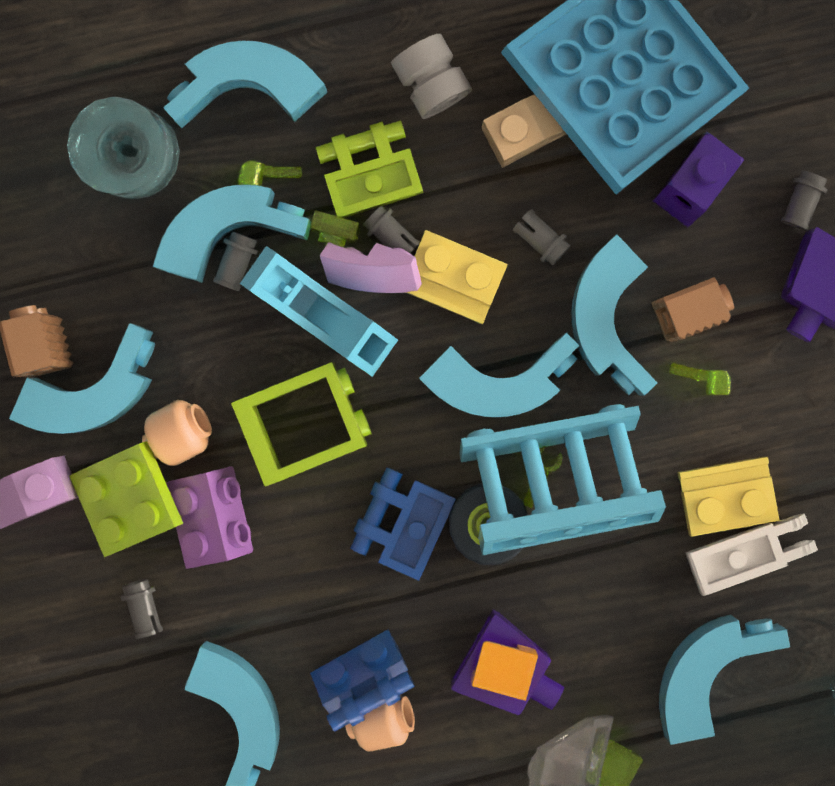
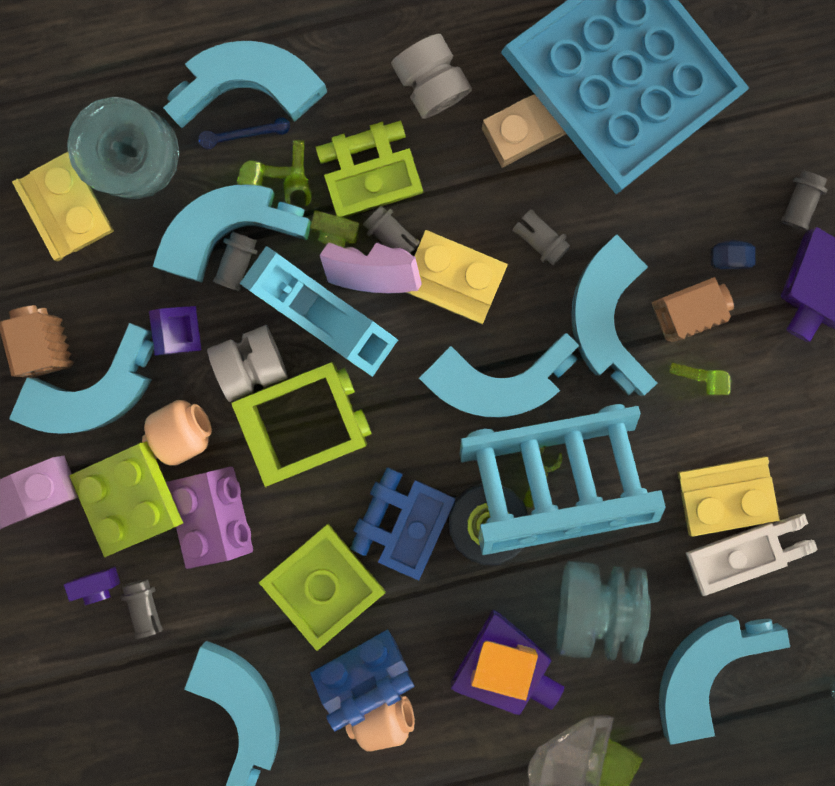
(62, 207): none -> light yellow plate
(92, 586): none -> dark purple plate
(175, 330): none -> dark purple plate
(209, 140): none -> clear blue hinge
(247, 363): none -> light grey wheel
(296, 180): none -> clear neon green hand
(322, 587): none -> lime plate
(602, 612): none -> clear light blue wheel
(698, 179): dark purple torso -> none
(733, 255): none -> dark blue tile

